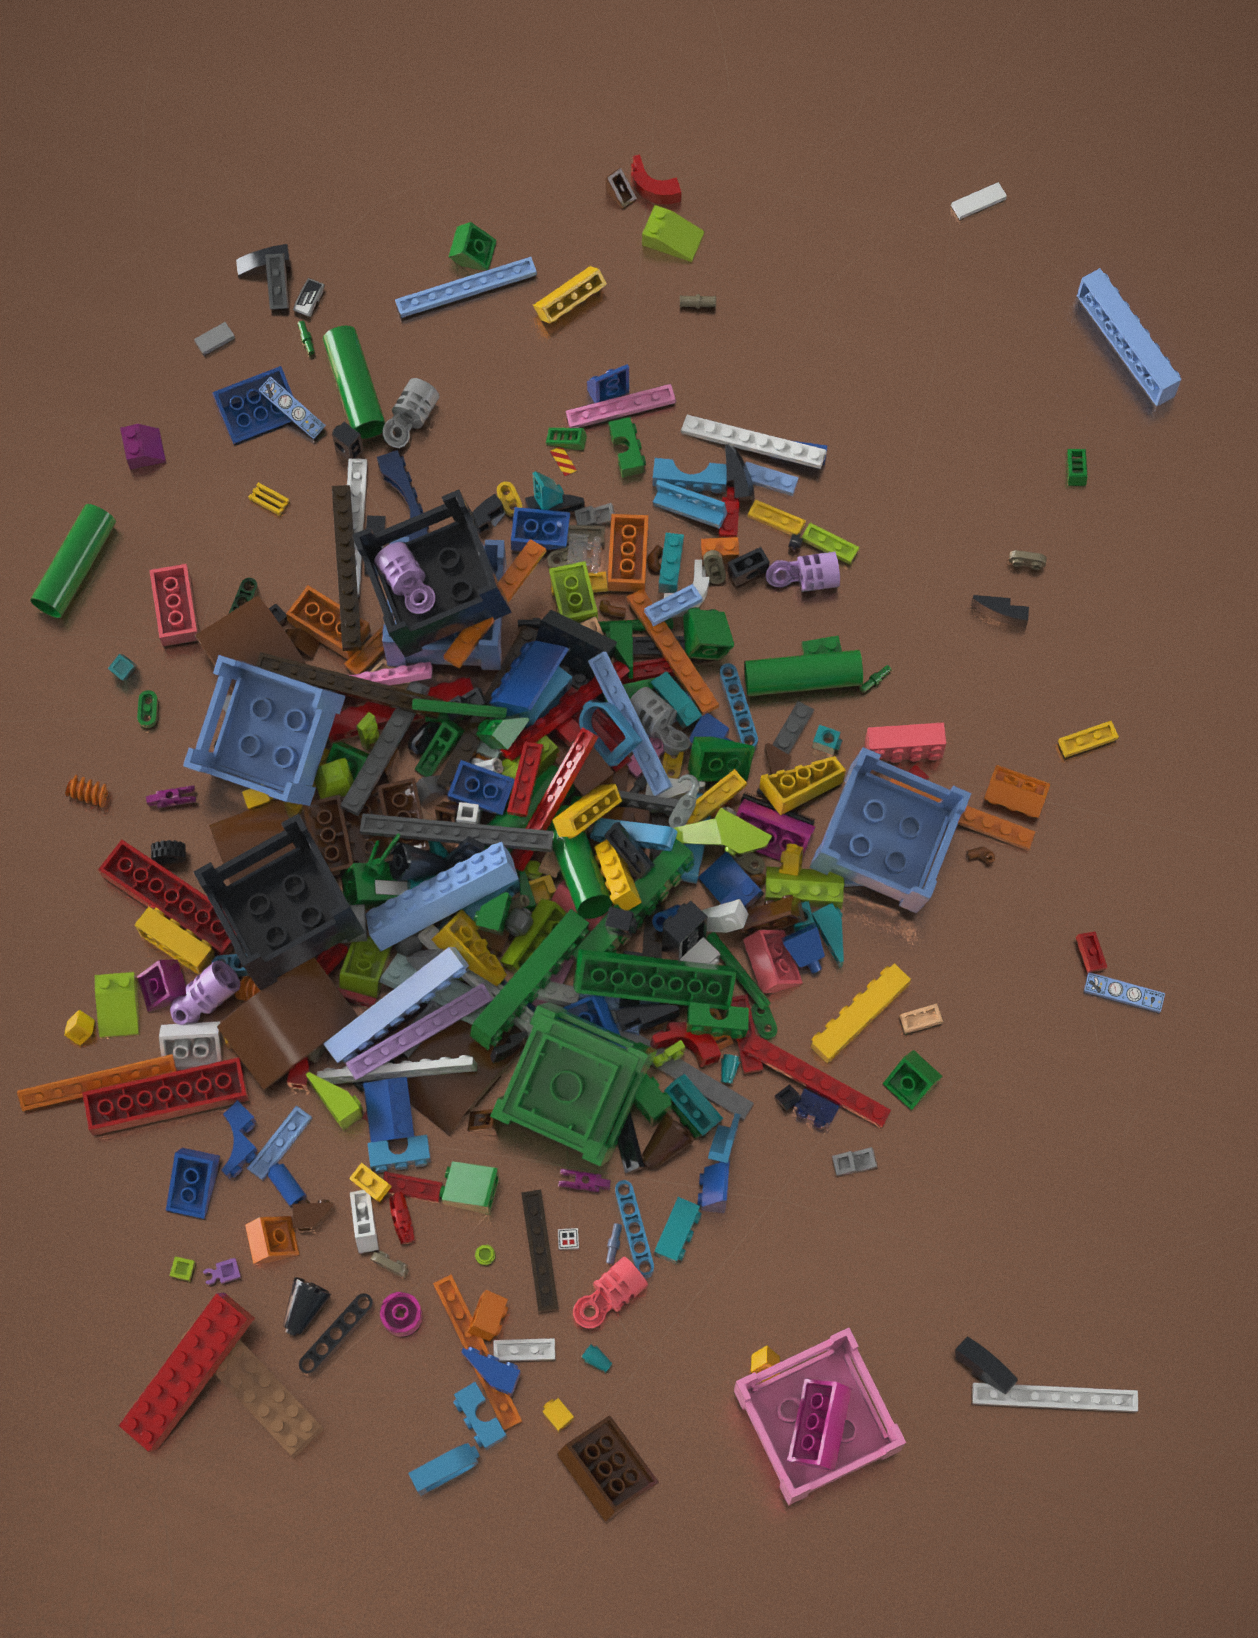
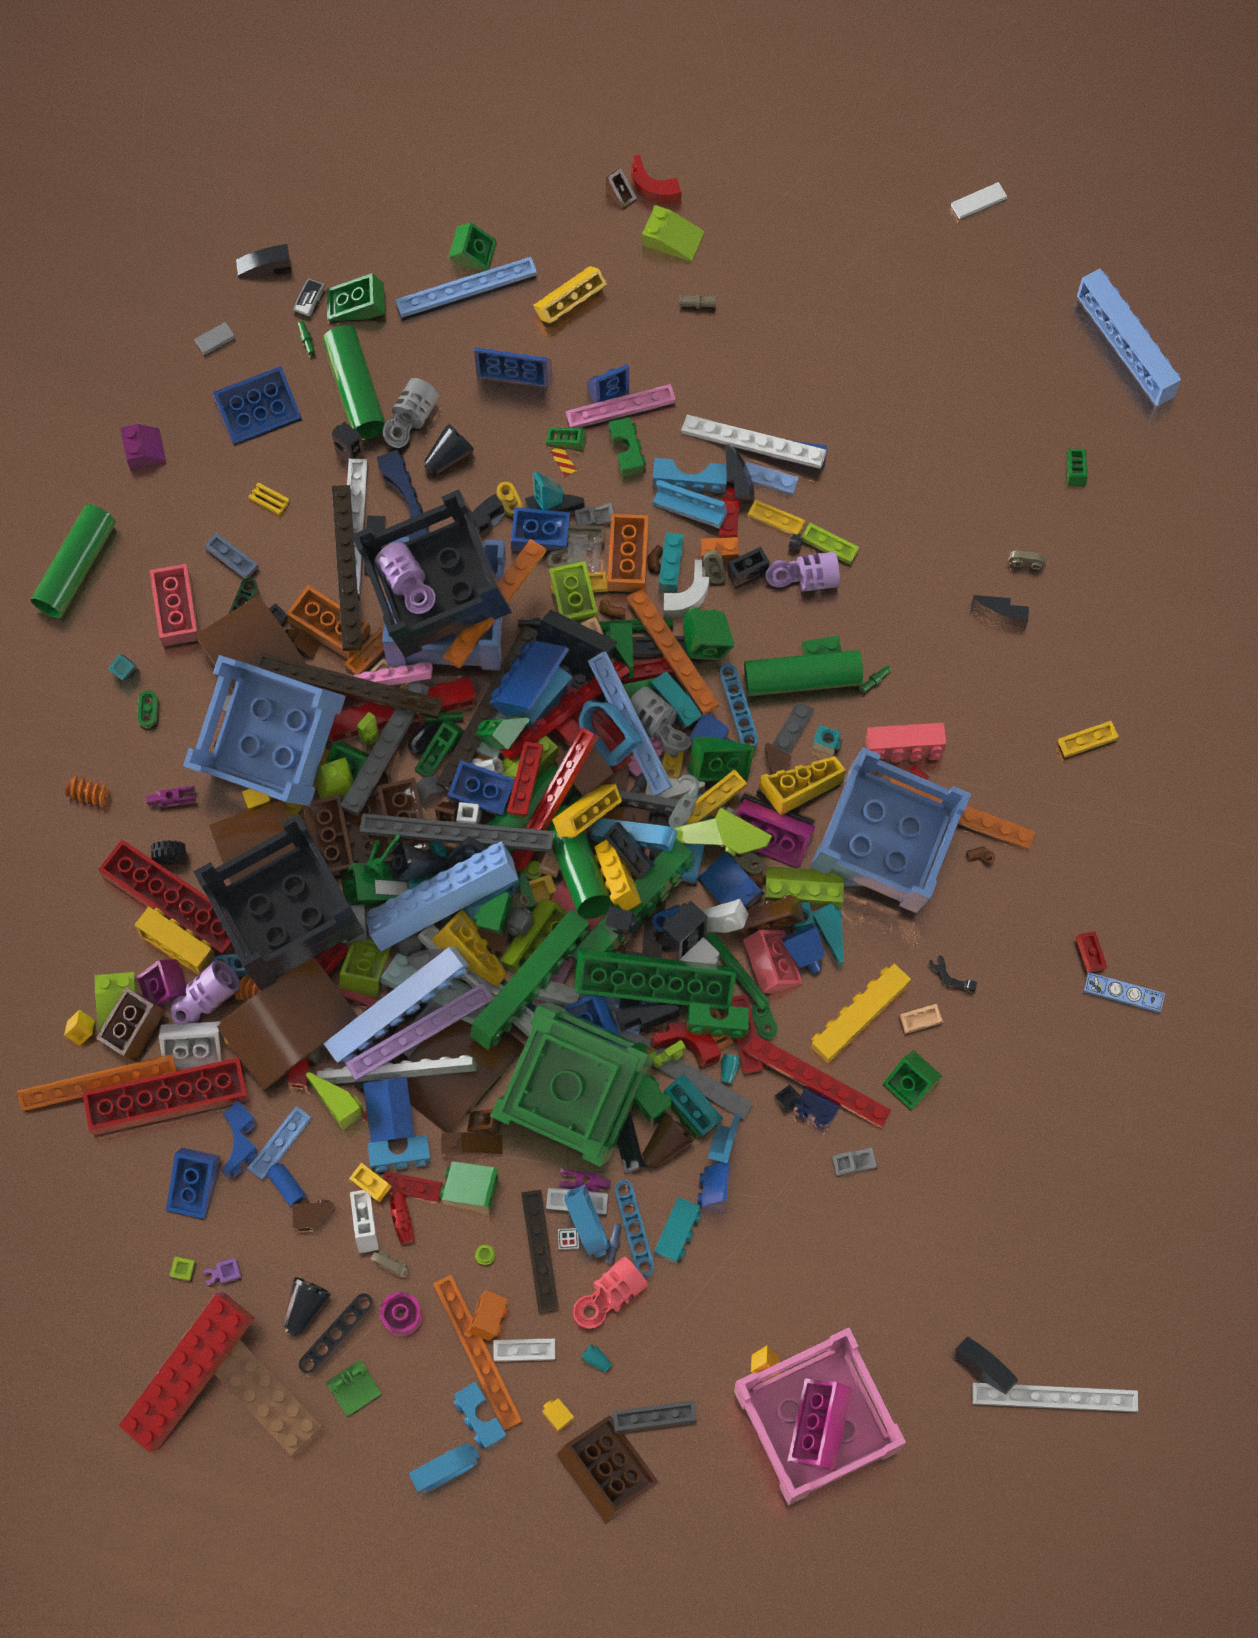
(131, 1024): none -> reddish brown slope
(231, 556): none -> sand blue plate
(272, 1239): orange slope -> none
(277, 281): dark grey plate -> none
(291, 407): tile -> none
(353, 1388): none -> bright green hinge
(356, 299): none -> green slope
(447, 450): none -> black cone
(459, 708): green axle -> none
(470, 1144): none -> reddish brown slope
(473, 697): black slope -> none
(498, 1375): blue slope -> none
(512, 367): none -> blue slope
(512, 1044): black slope -> none
(556, 1201): none -> white plate
(586, 1221): none -> dark azure window
(654, 1417): none -> dark grey plate
(673, 605): light blue plate -> none
(792, 860): yellow brick -> none
(968, 985): none -> black piece
(1017, 791): orange slope -> none

